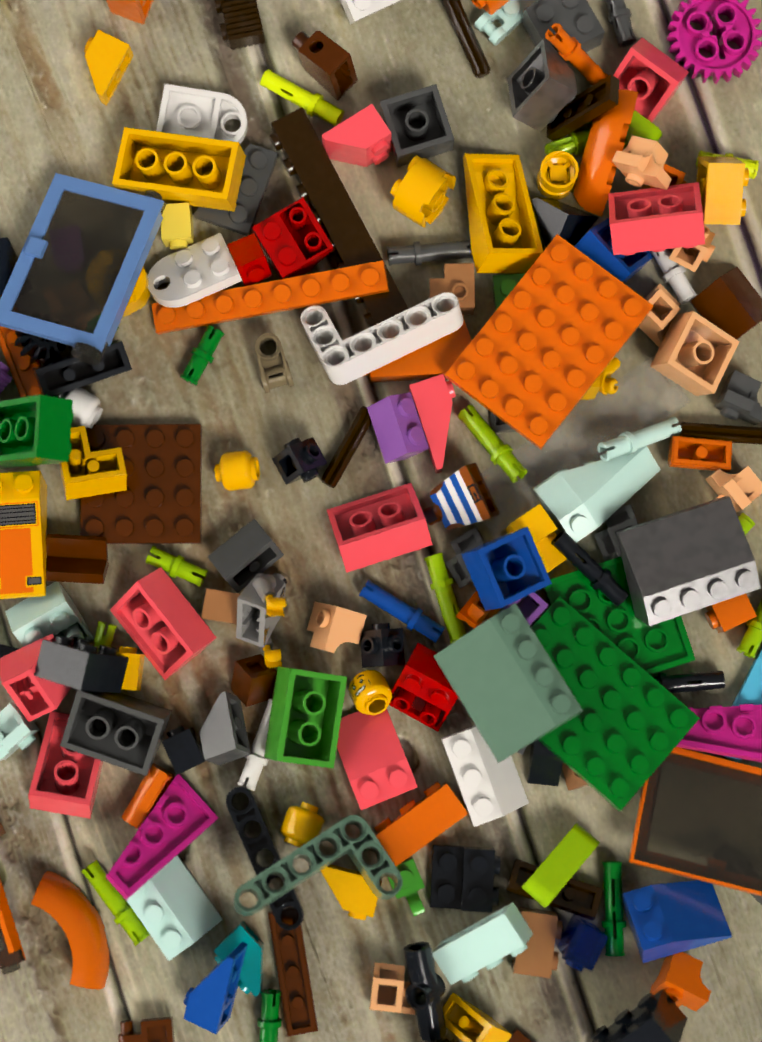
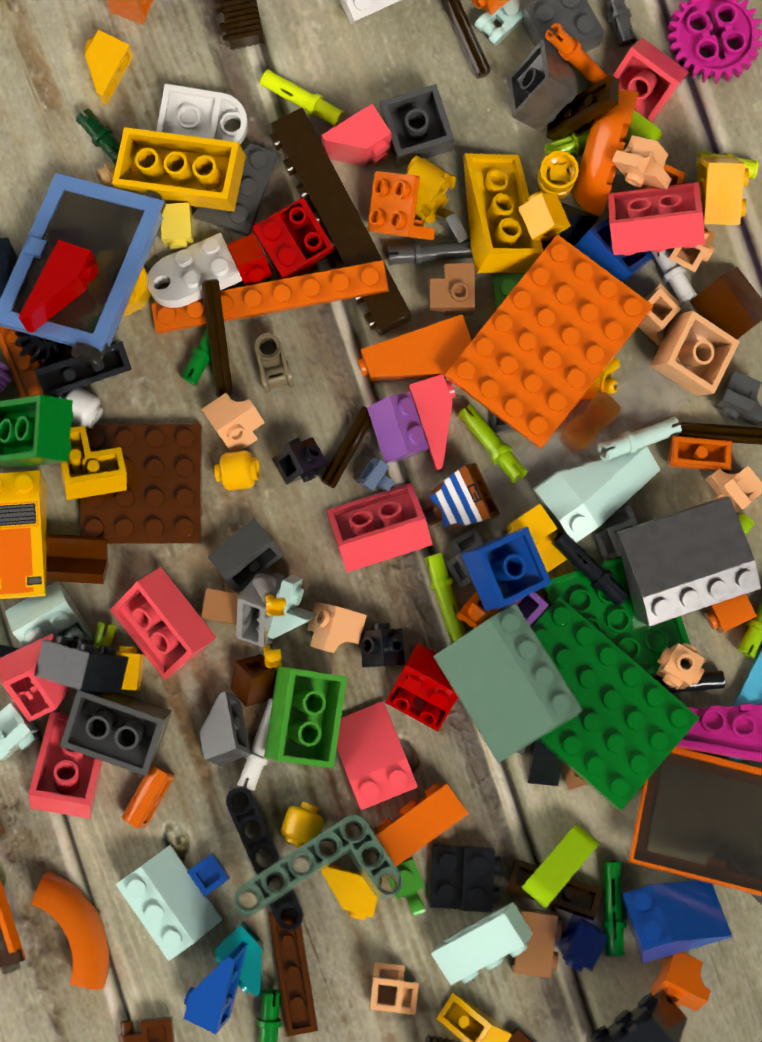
(60, 282): none -> red slope
(100, 134): none -> dark green pin
(105, 175): none -> tan plate
(115, 902): lime pin -> none
(165, 833): dark pink wing -> none
(176, 566): lime pin -> none
(183, 749): black brick -> none
(208, 874): none -> blue plate
(217, 337): none -> dark brown axle
(234, 421): none -> light nougat brick
(294, 616): none -> light aqua slope
(326, 62): reddish brown torso -> none
(370, 692): yellow head -> none
(374, 476): none -> sand blue tile
(382, 342): white beam -> none
(395, 206): none -> orange bracket
(411, 617): blue pin -> none
(425, 991): black piece -> none
(452, 225): none -> dark grey tile
(485, 785): white slope -> none
(544, 216): none -> yellow brick
(585, 428): none -> clear orange brick
(672, 671): none -> light nougat brick

